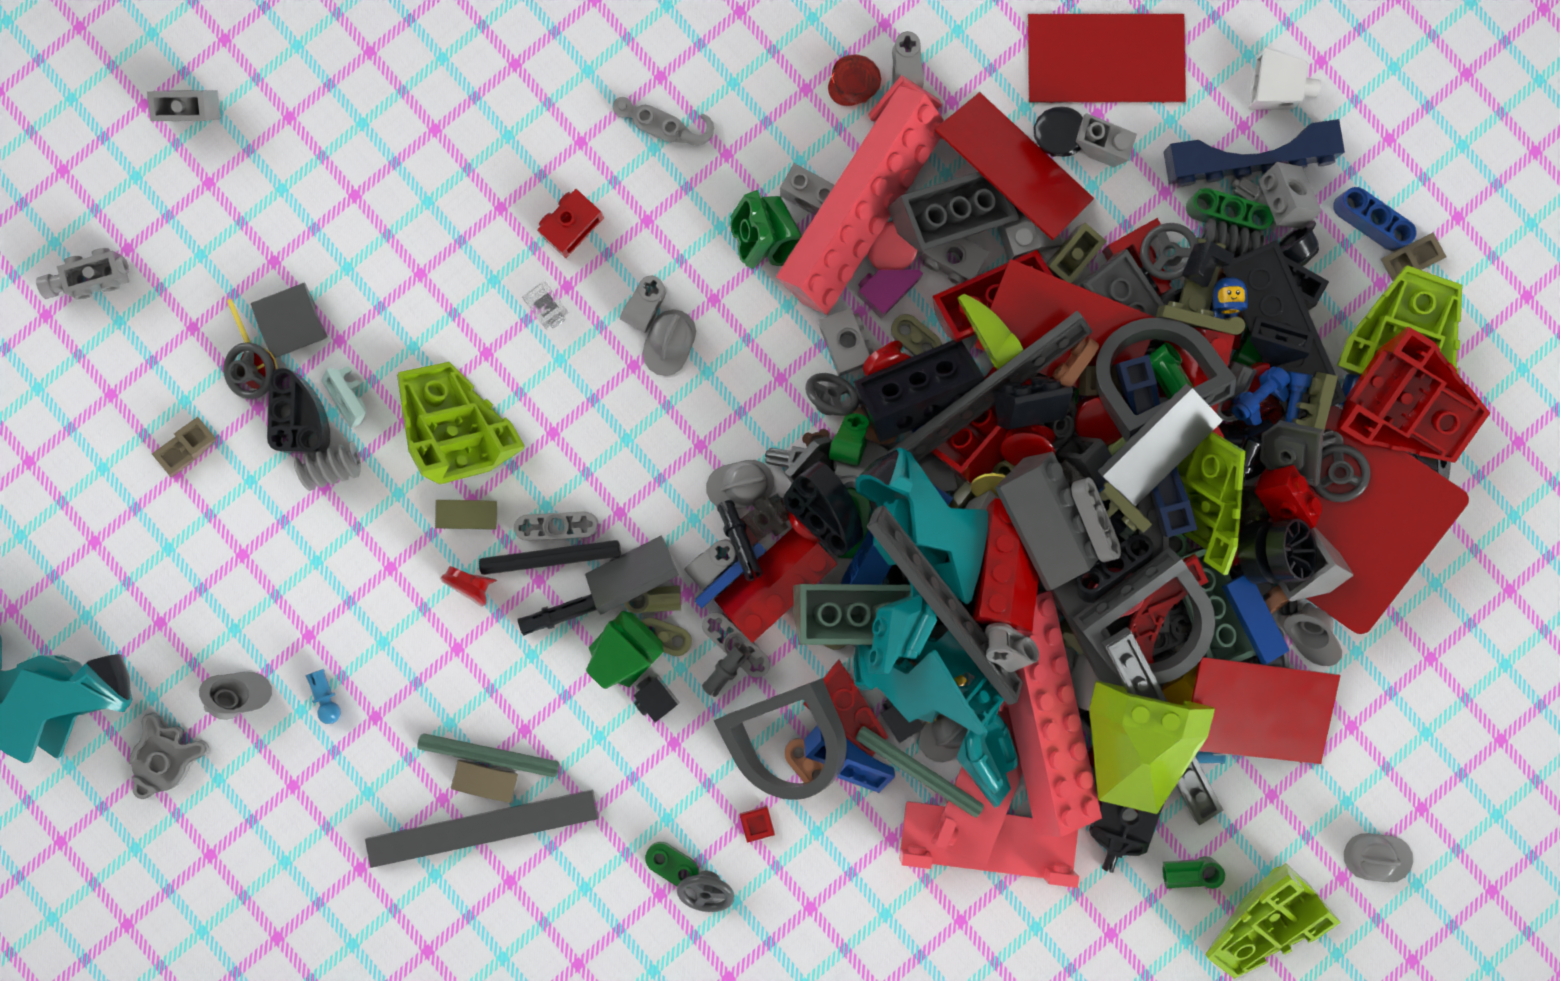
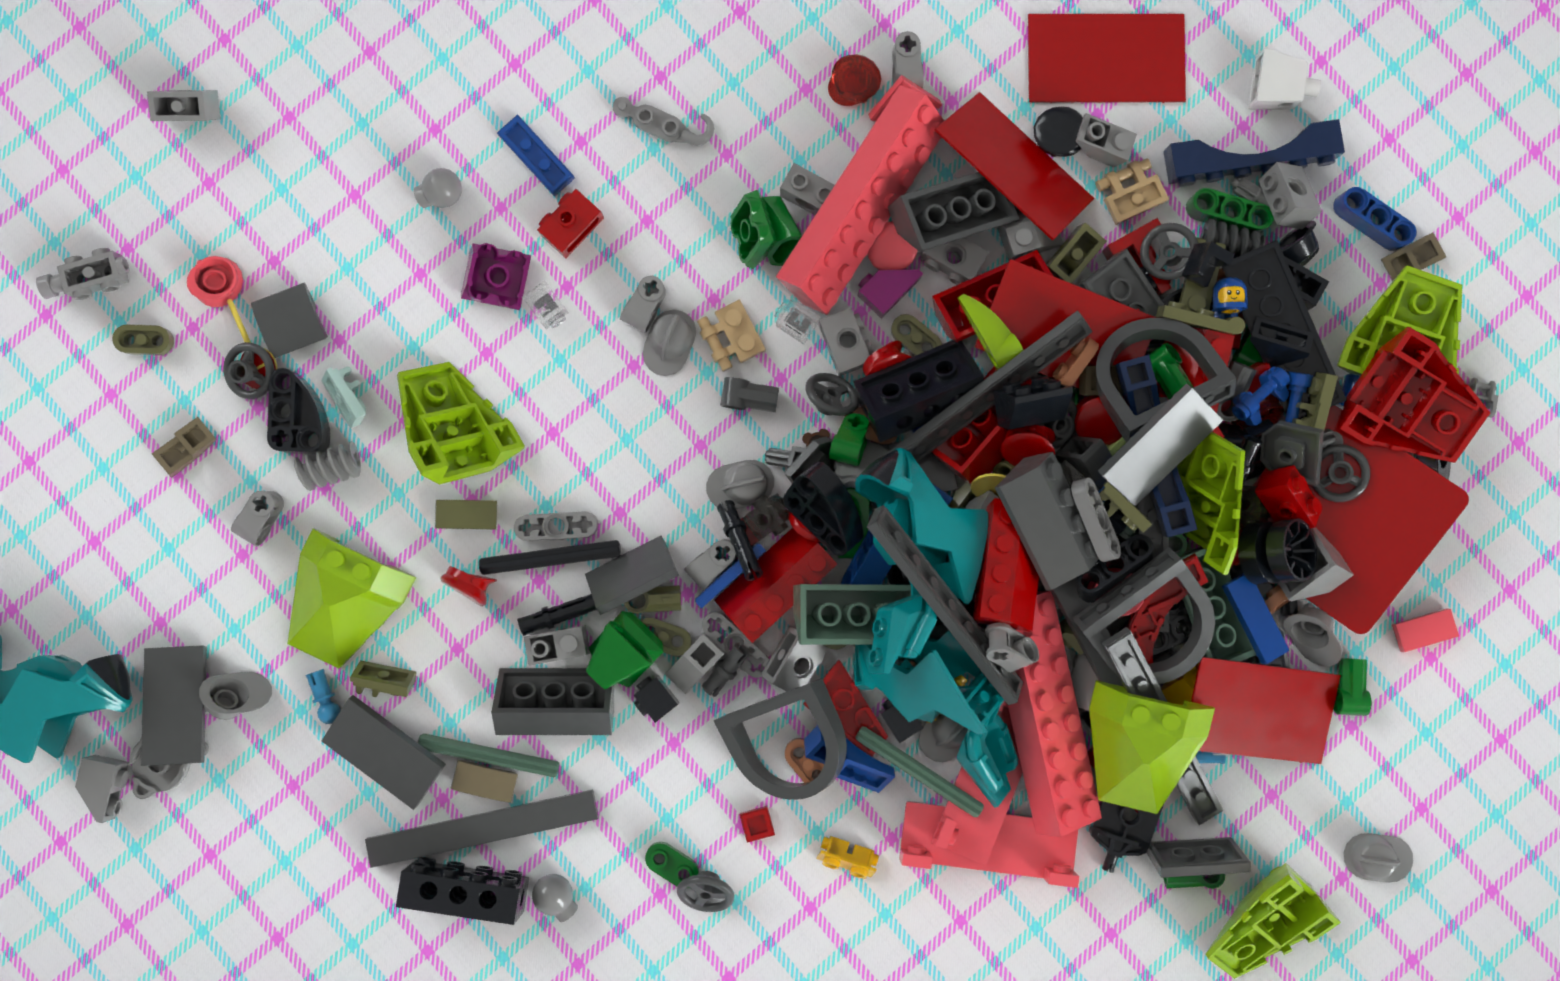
(101, 785): none -> light grey slope
(145, 339): none -> olive plate
(172, 706): none -> dark grey tile
(215, 281): none -> coral piece
(254, 520): none -> light grey piece
(341, 599): none -> lime wedge
(382, 679): none -> olive plate
(383, 752): none -> dark grey tile
(439, 188): none -> light grey piece
(441, 890): none -> black brick
(495, 276): none -> magenta slope
(535, 155): none -> blue tile
(551, 703): none -> dark grey slope
(554, 897): none -> light grey piece
(557, 645): none -> light grey slope
(694, 663): none -> light grey slope
(739, 331): none -> tan plate
(742, 394): none -> dark grey piece
(781, 668): none -> light grey brick
(796, 320): none -> clear brick
(858, 862): none -> yellow hinge
(1134, 199): none -> tan plate
(1198, 857): none -> dark grey tile
(1352, 694): none -> green piece
(1425, 630): none -> coral tile
(1490, 398): none -> light grey piece

